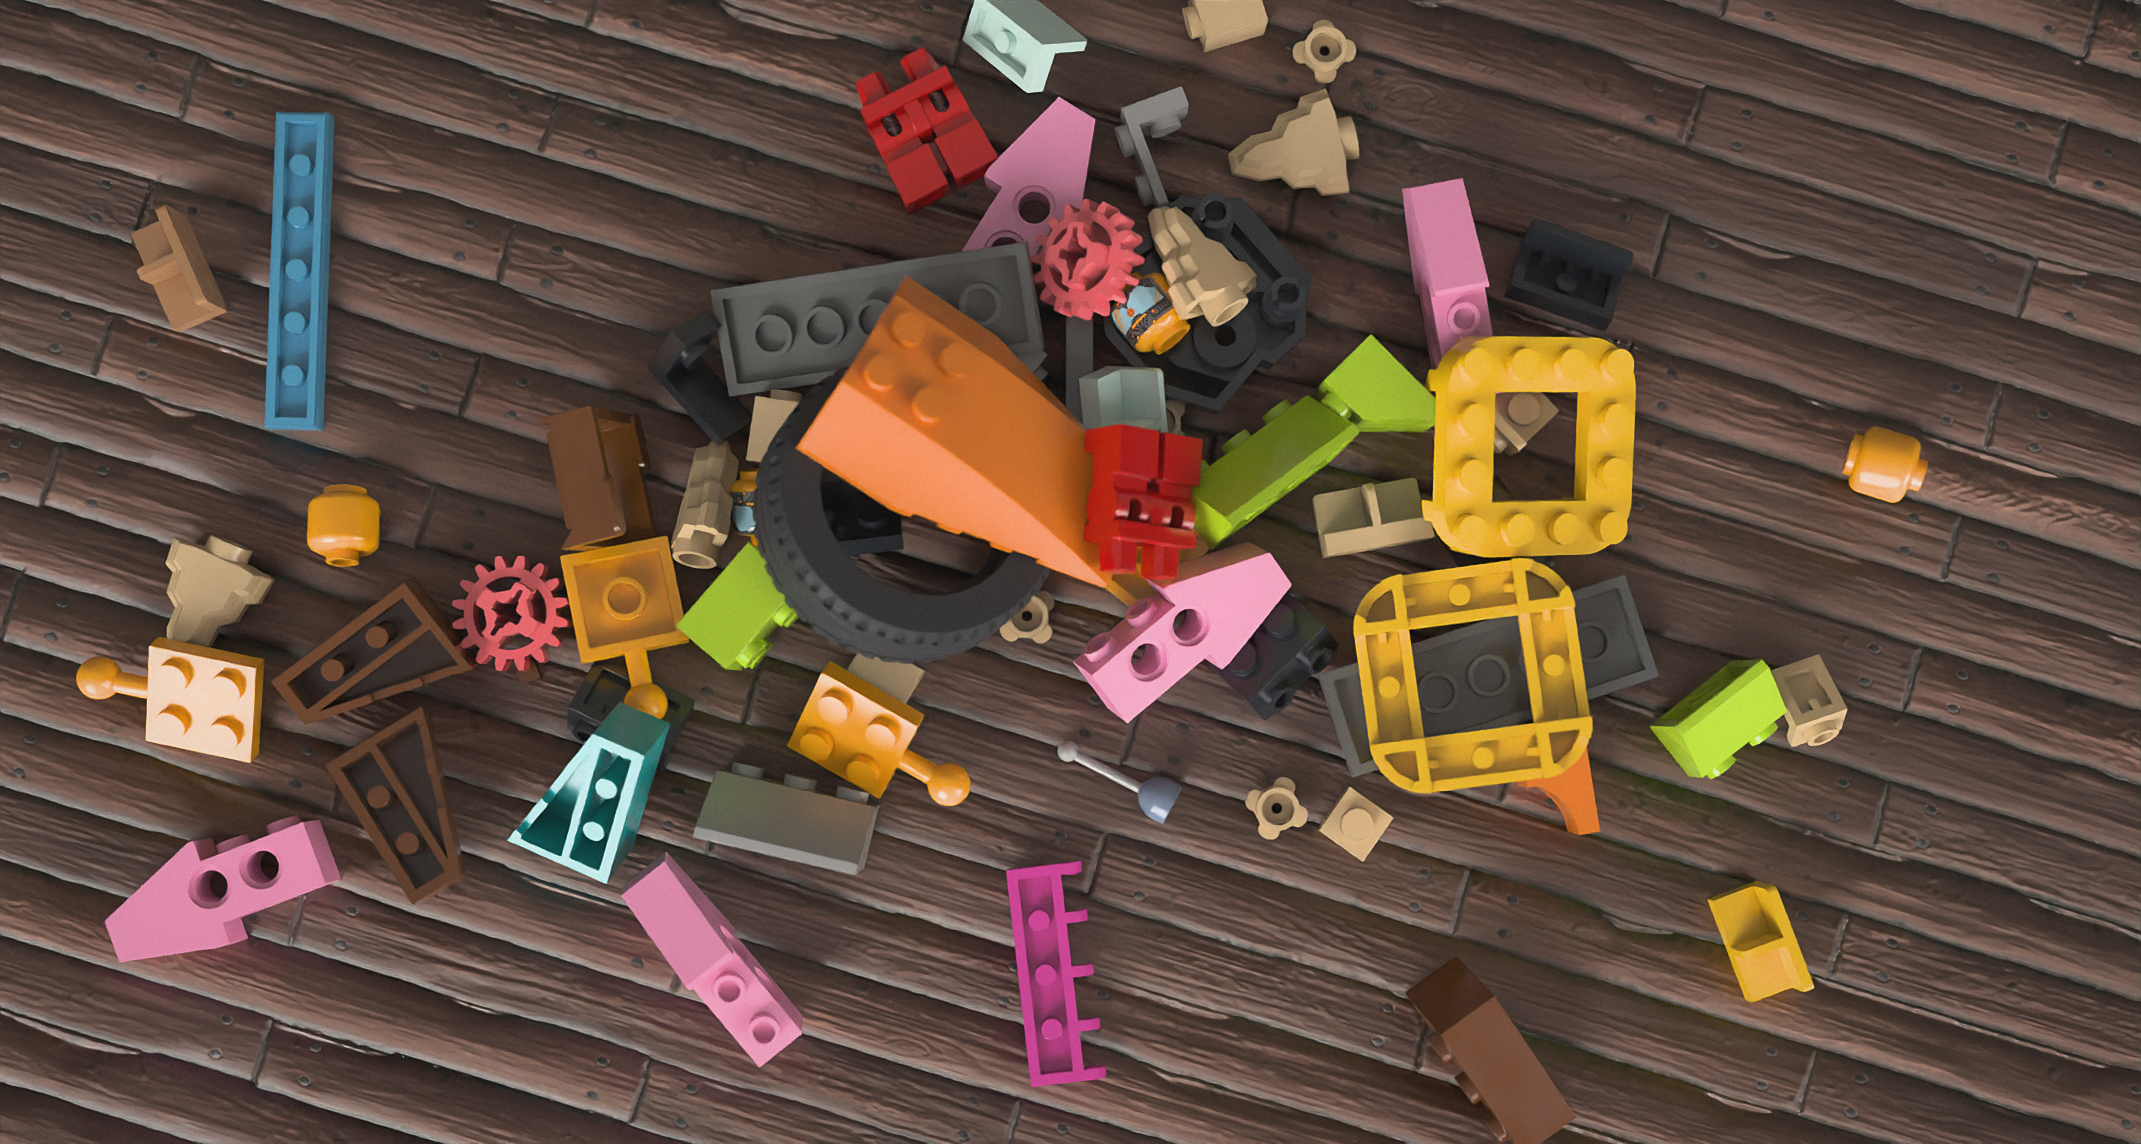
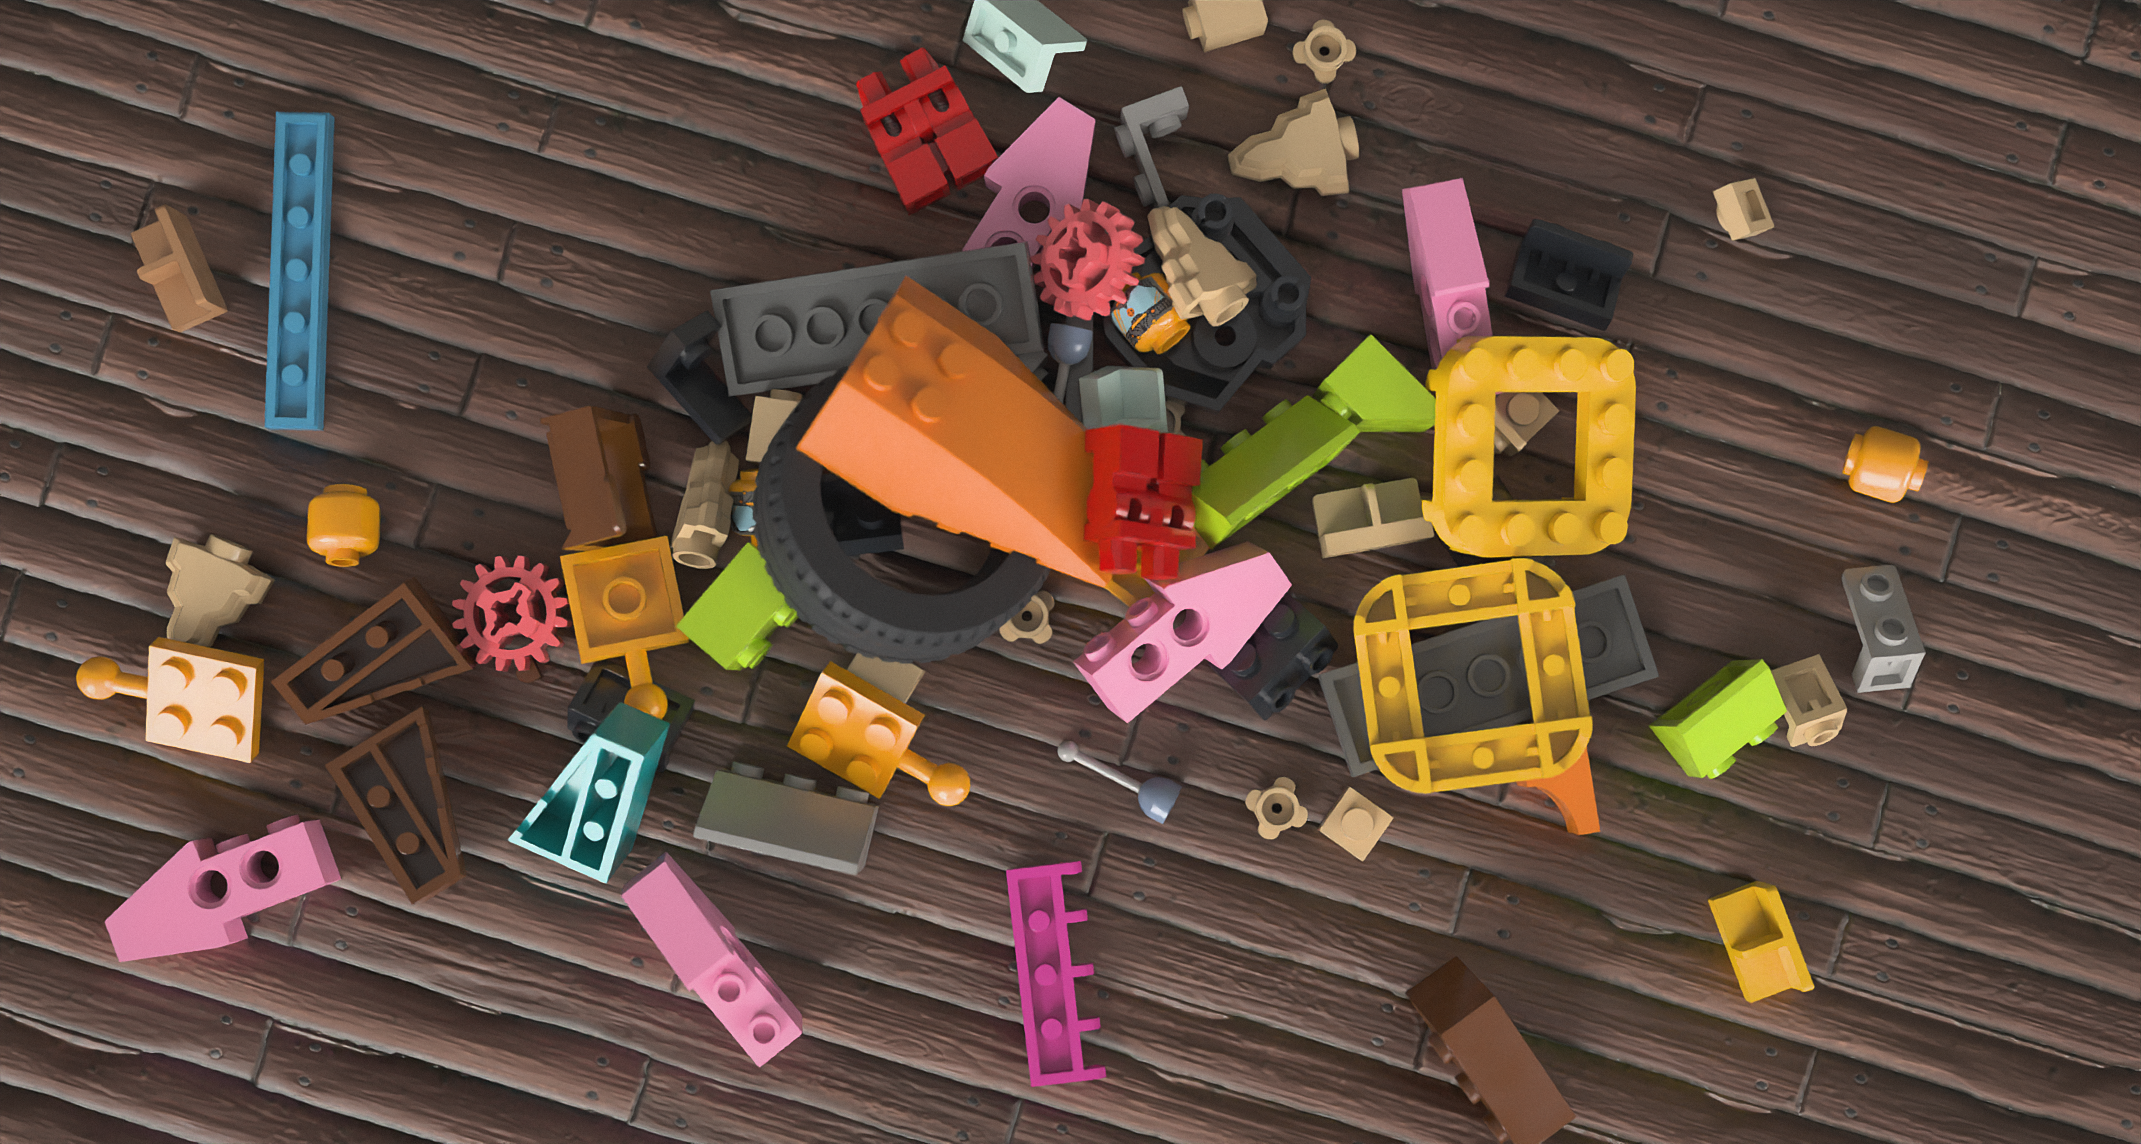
(1067, 346): none -> sand blue hinge
(1742, 209): none -> tan plate
(1886, 628): none -> light grey bracket

